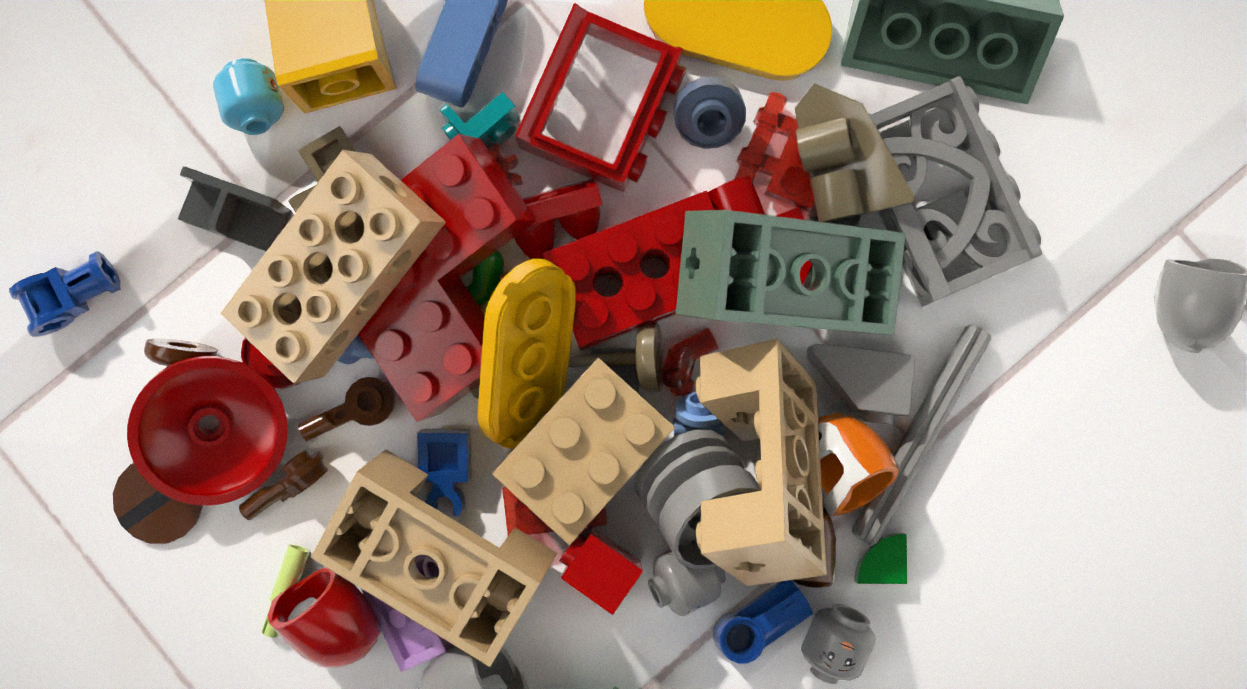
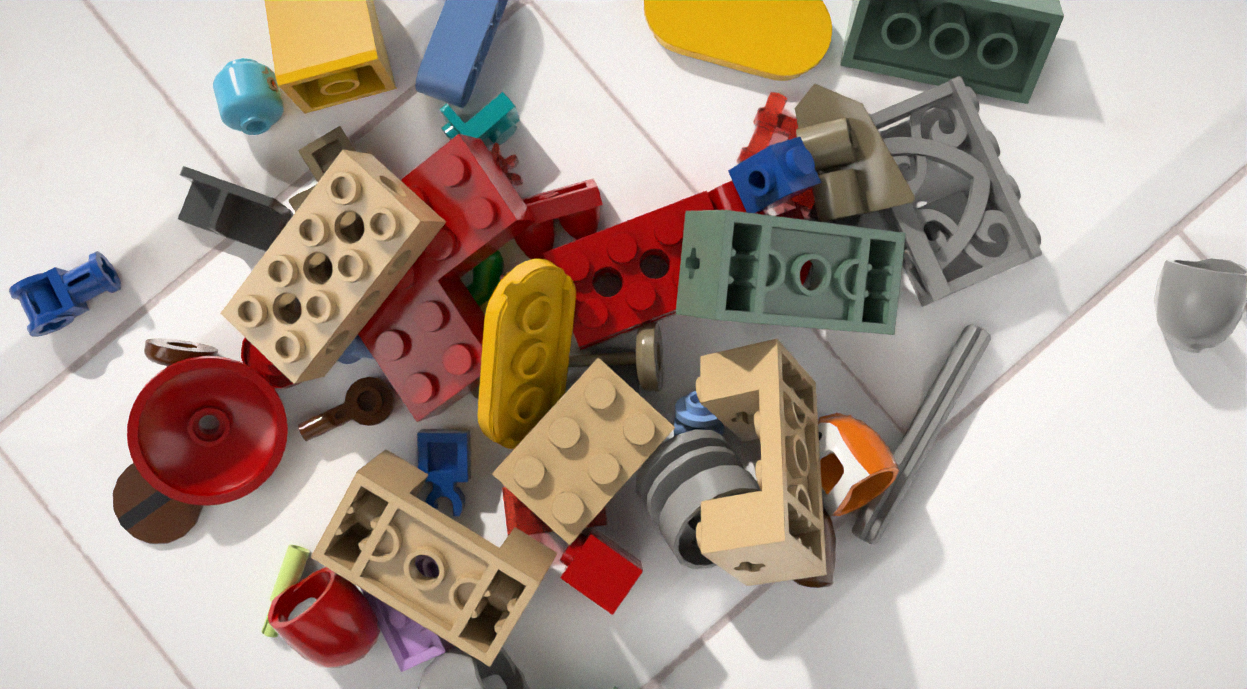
(300, 474): reddish brown plate -> none
(600, 99): window -> none
(681, 361): clear red arm -> none
(684, 588): light grey head -> none
(709, 112): sand blue plate -> none
(767, 619): blue piece -> none
(774, 175): none -> blue brick
(838, 643): light grey head -> none
(867, 379): light grey slope -> none
(884, 562): green tile -> none

